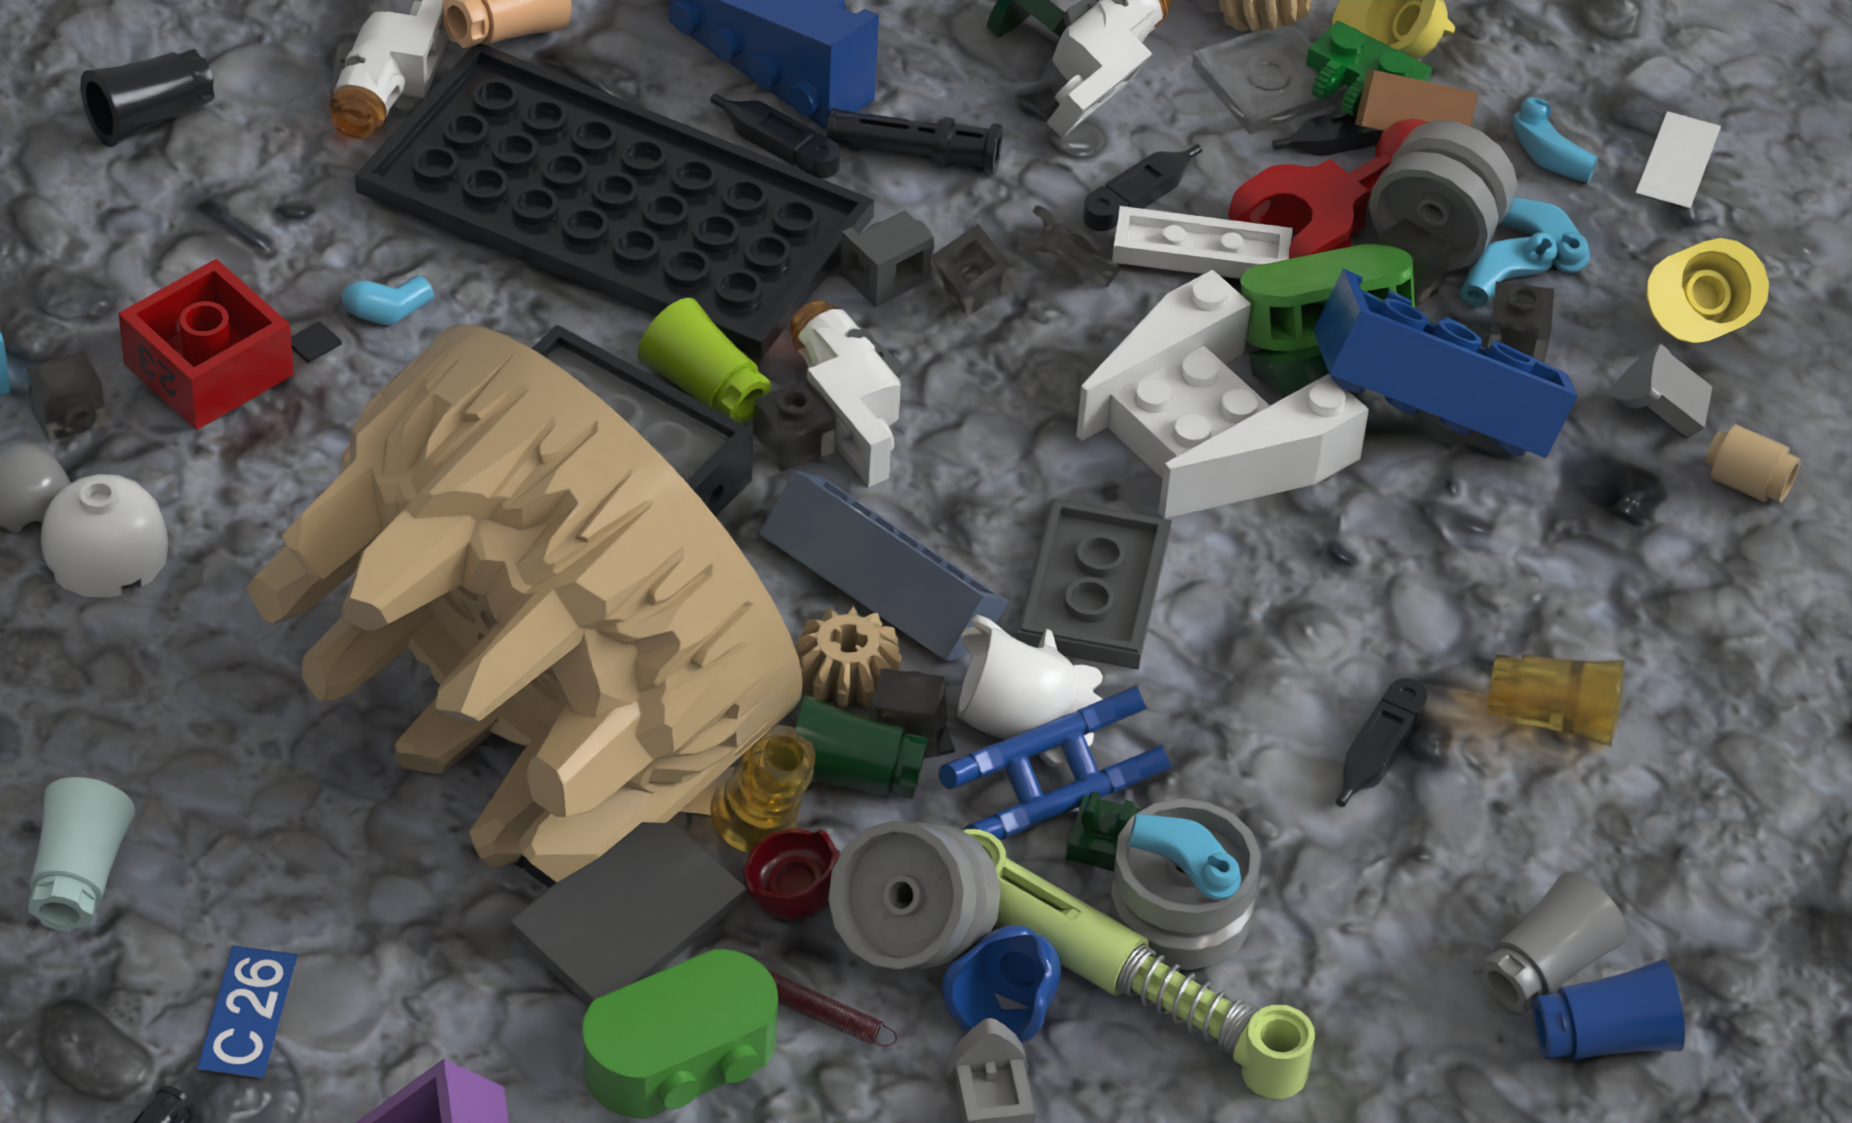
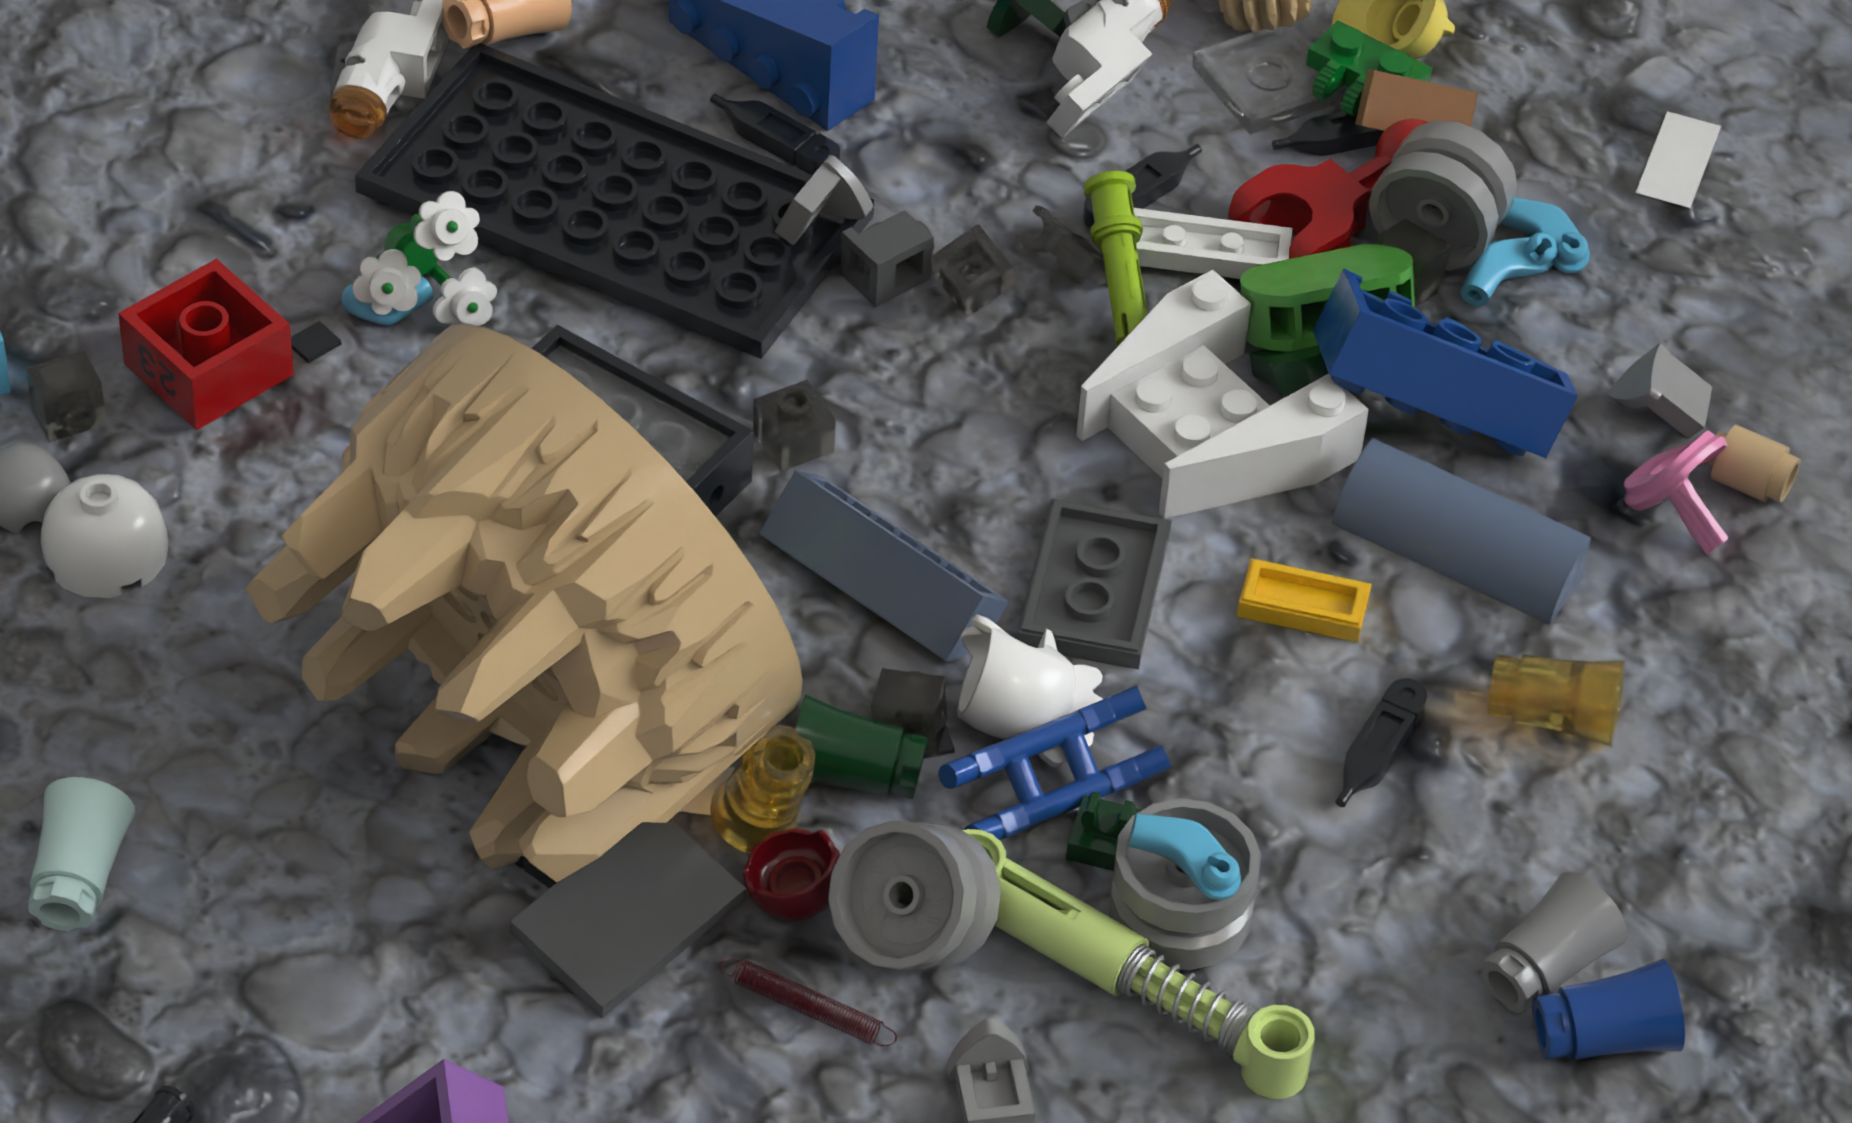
(144, 94): black plant -> none
(247, 1012): blue sticker -> none
(413, 251): none -> white plant
(680, 1033): bright green brick -> none
(702, 360): lime plant -> none
(831, 191): none -> light grey tile
(845, 657): tan gear -> none
(854, 381): white plate -> none
(941, 141): black pin -> none
(1007, 963): blue hair -> none
(1117, 235): none -> lime pin
(1304, 600): none -> yellow tile
(1462, 531): none -> sand blue brick
(1521, 318): clear smoke plate -> none
(1547, 146): medium azure arm -> none
(1667, 478): none -> bright pink piece
(1707, 290): light yellow piece -> none

